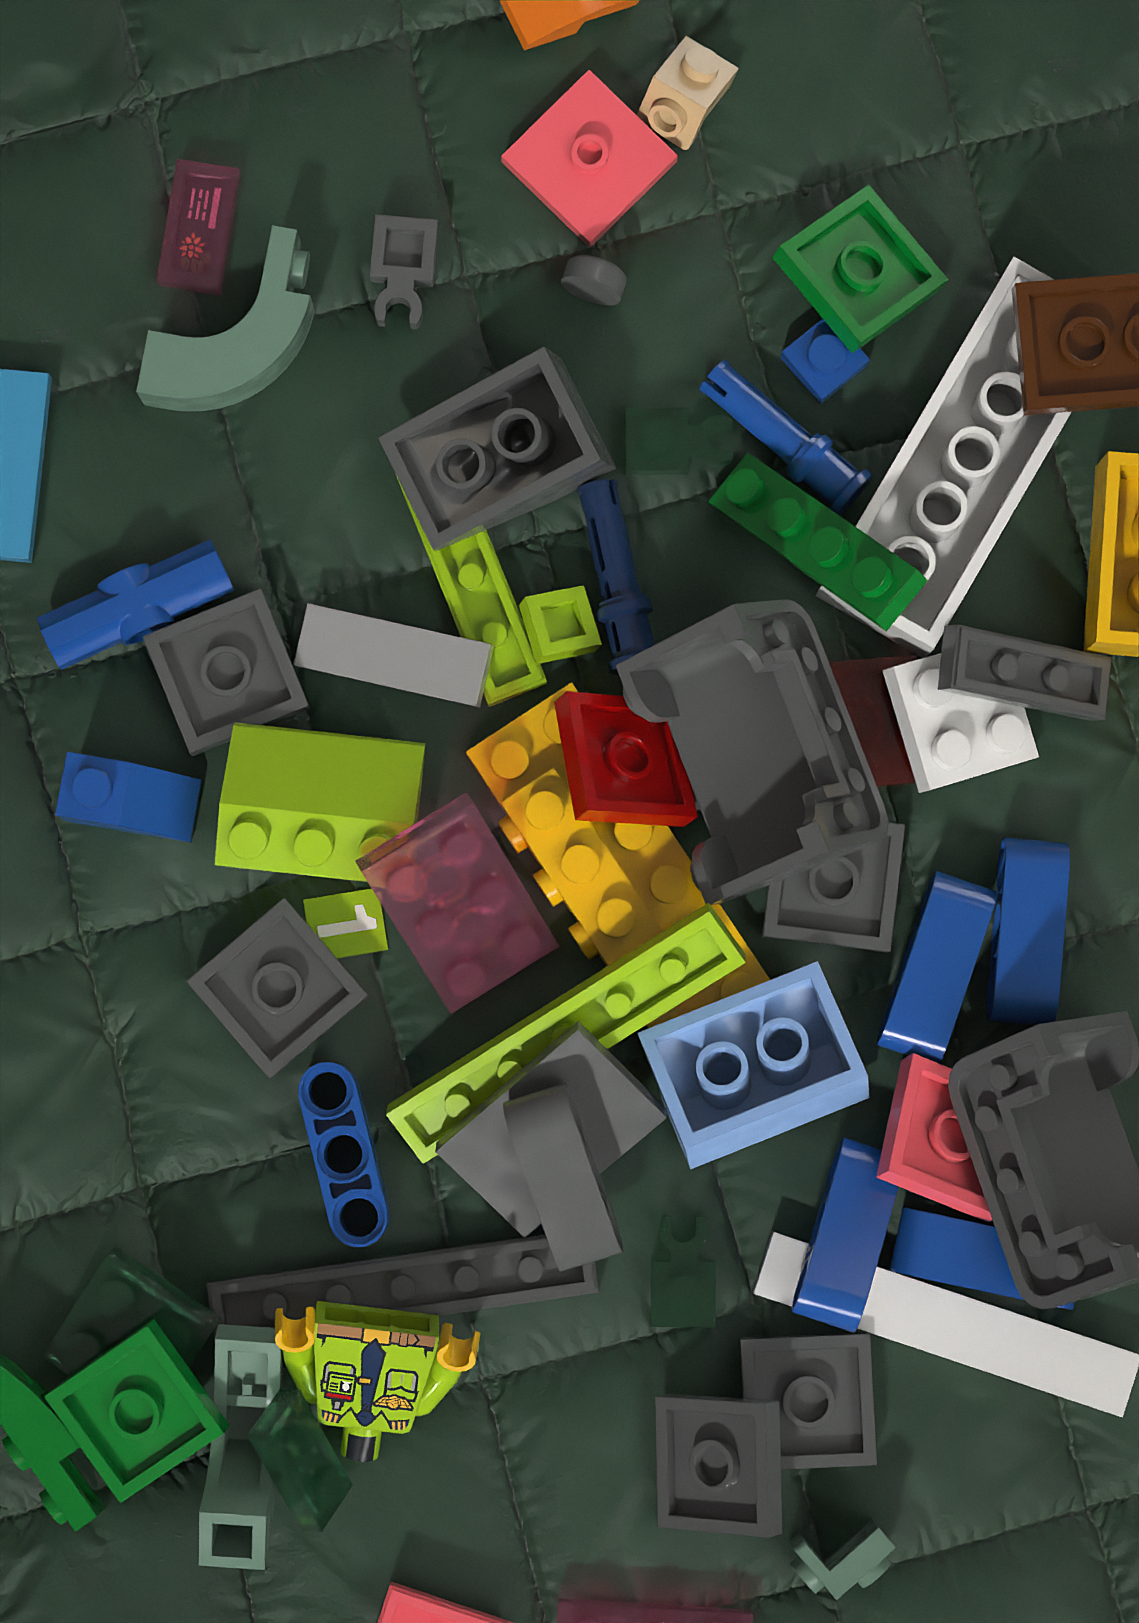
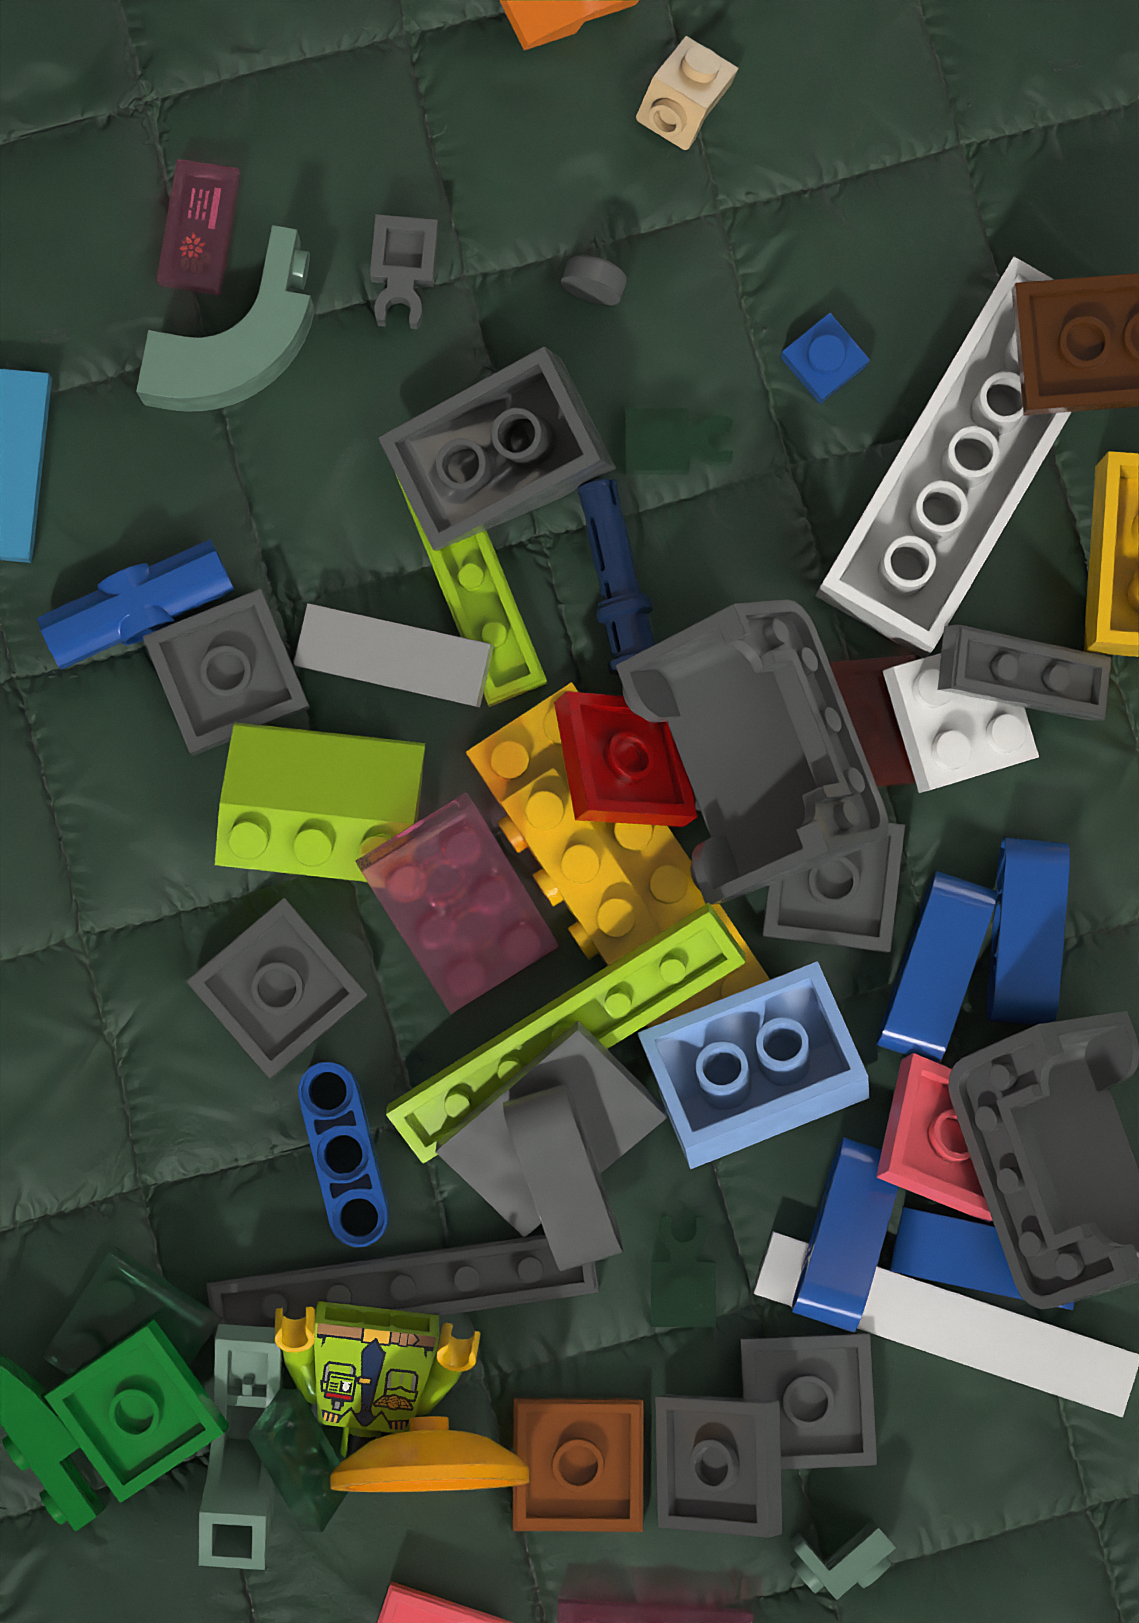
(128, 797): blue slope -> none
(348, 922): lime sticker -> none
(429, 1460): none -> light orange dish
(560, 624): lime plate -> none
(580, 1464): none -> dark orange tile
(589, 158): coral plate -> none
(807, 456): blue pin -> none
(818, 541): green plate -> none
(860, 268): green plate -> none

